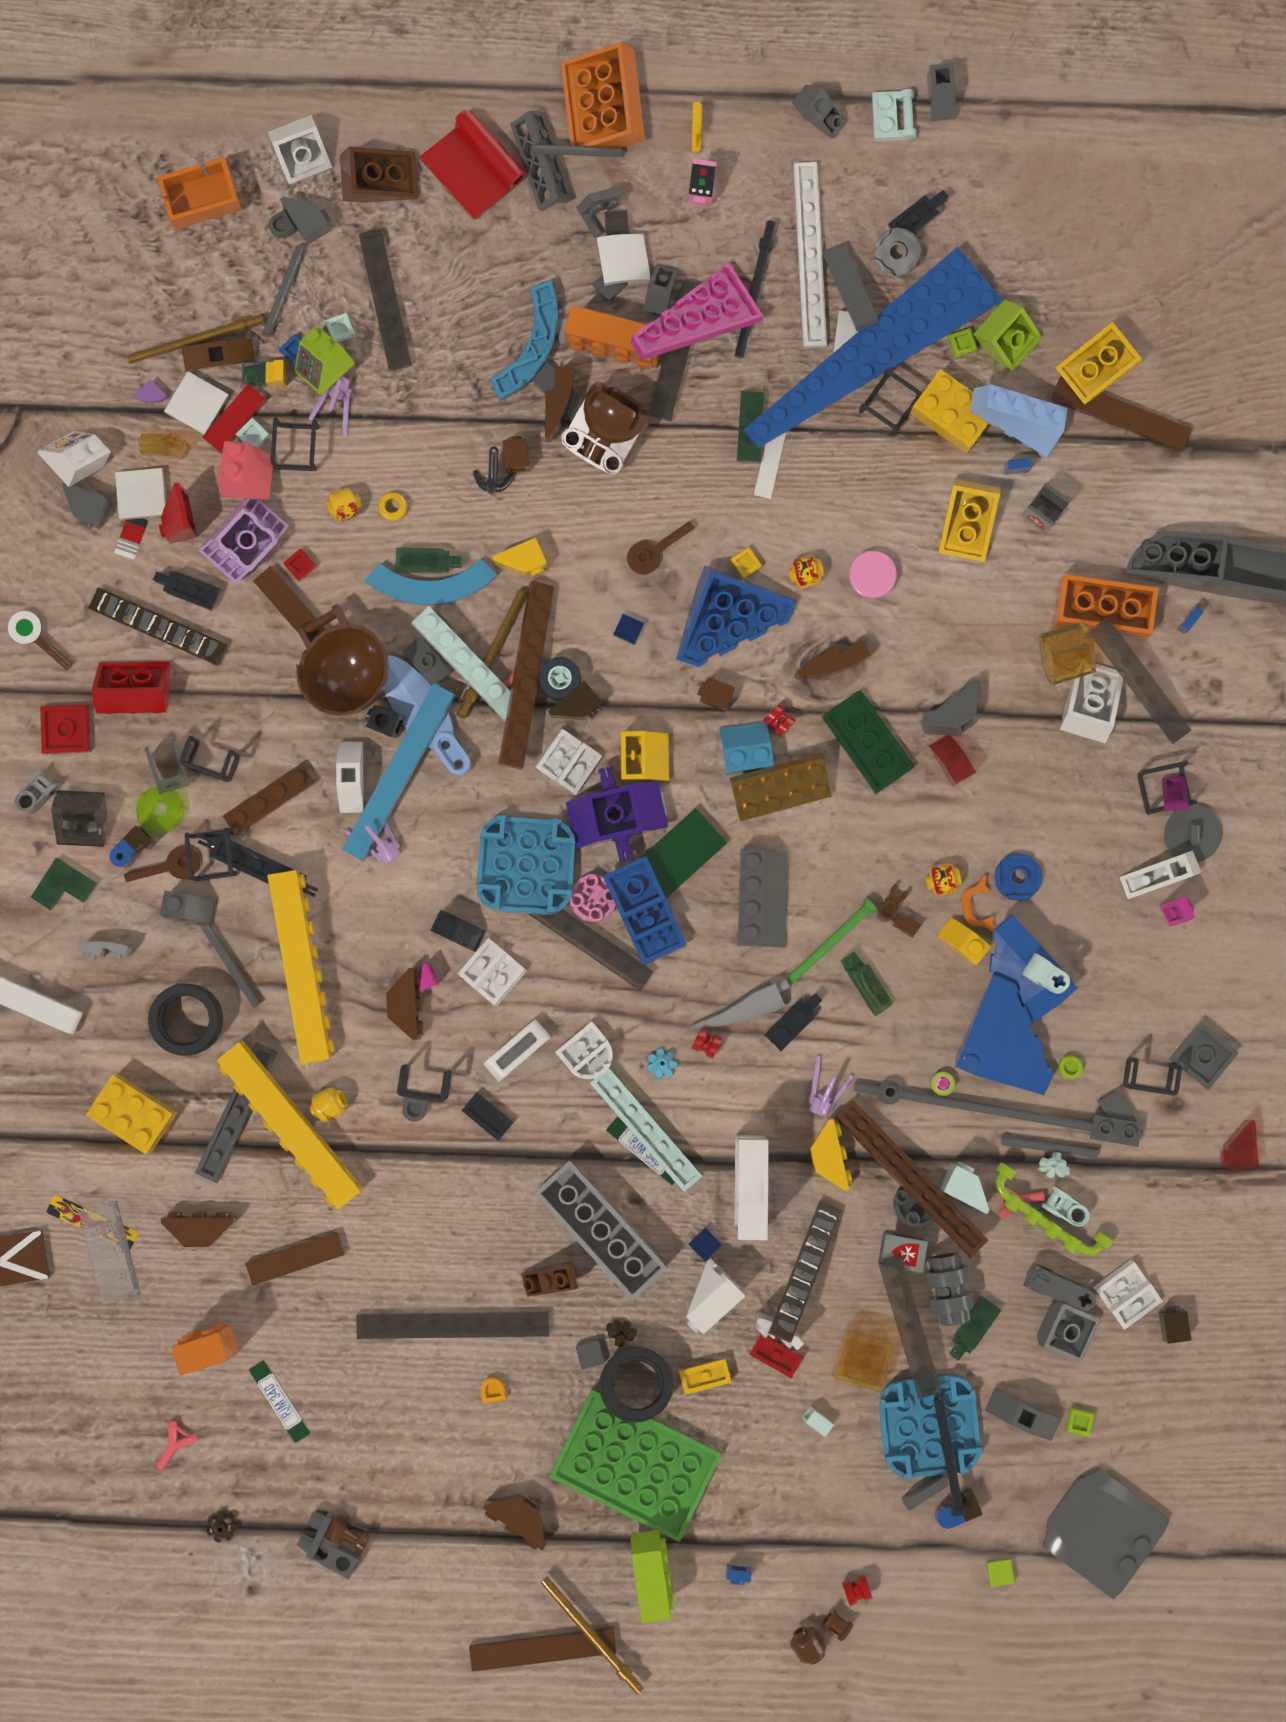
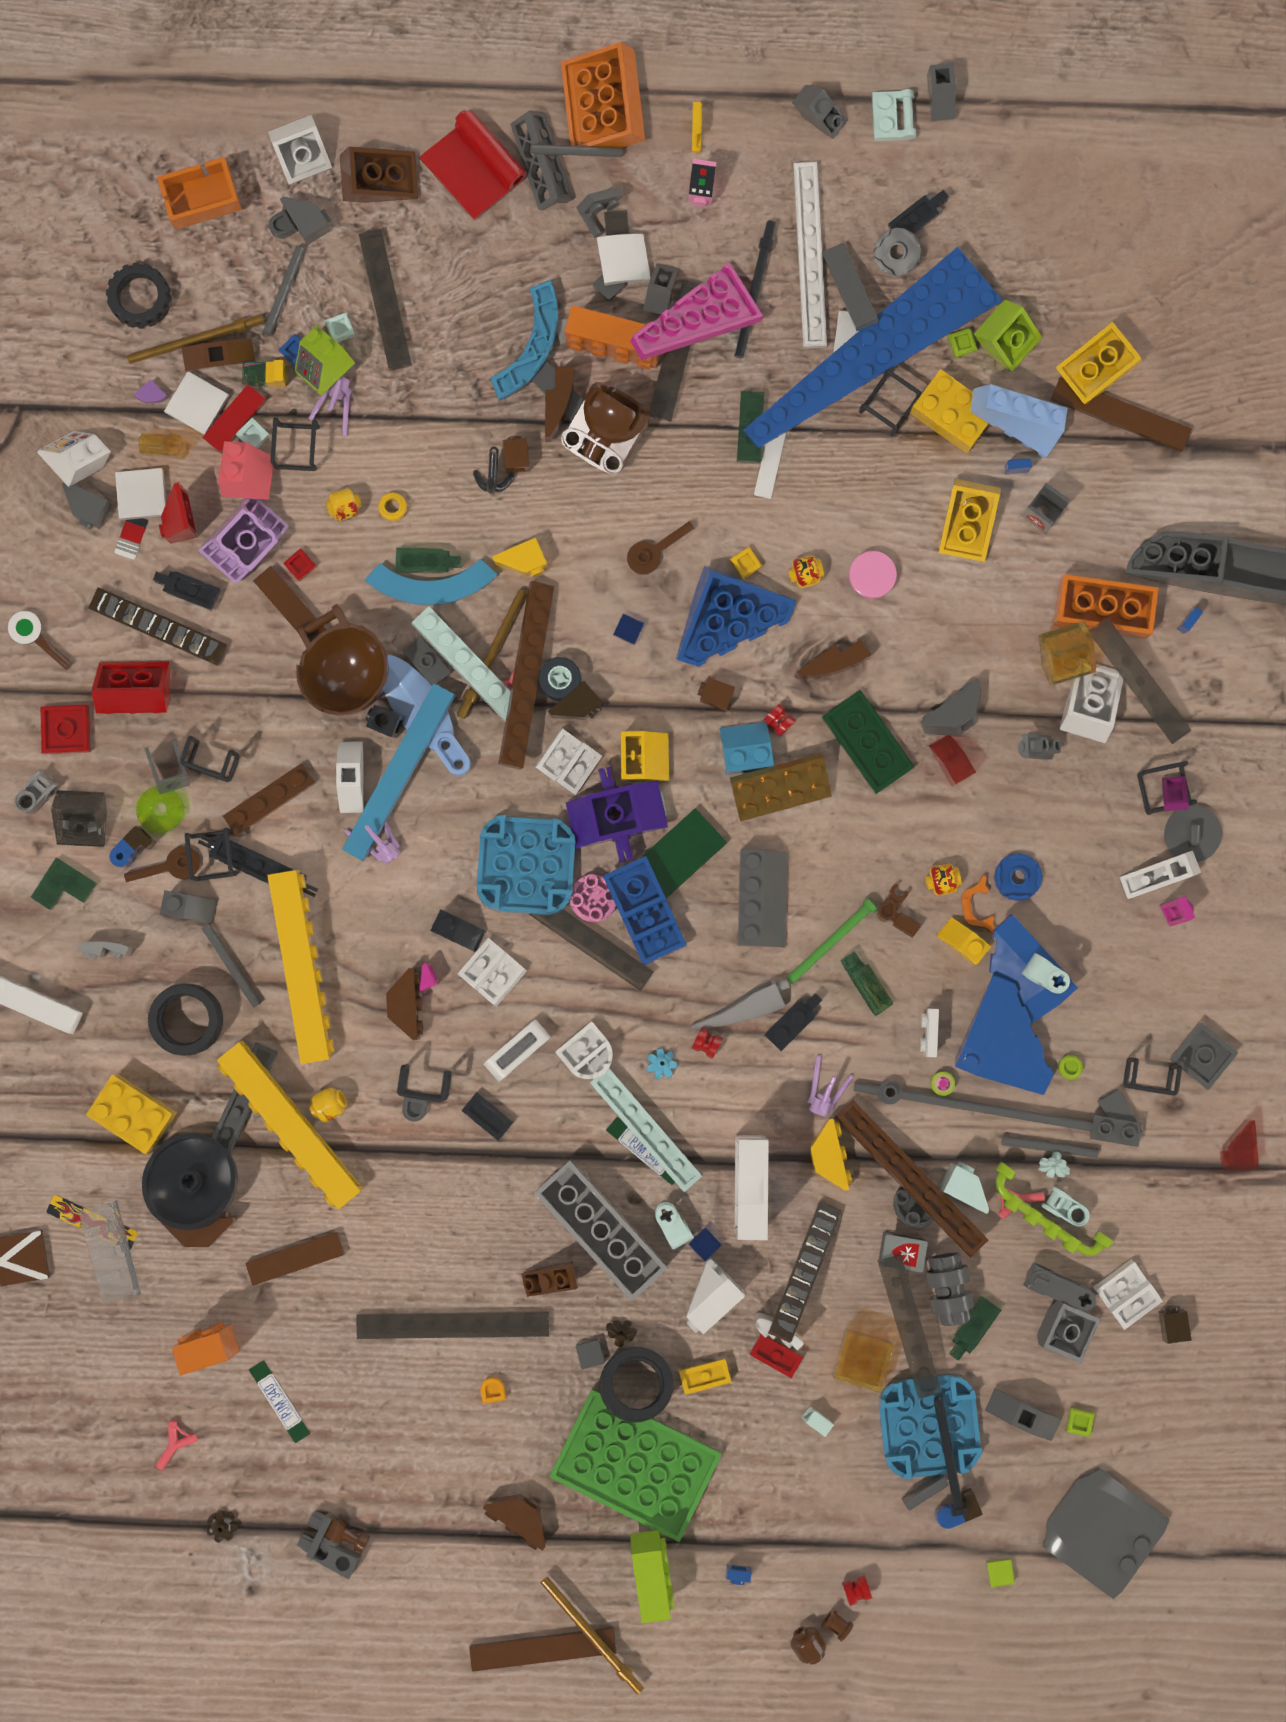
(124, 276): none -> black tyre
(189, 1182): none -> black dish
(675, 1228): none -> light aqua piece
(929, 1042): none -> white plate
(1038, 746): none -> dark grey hips

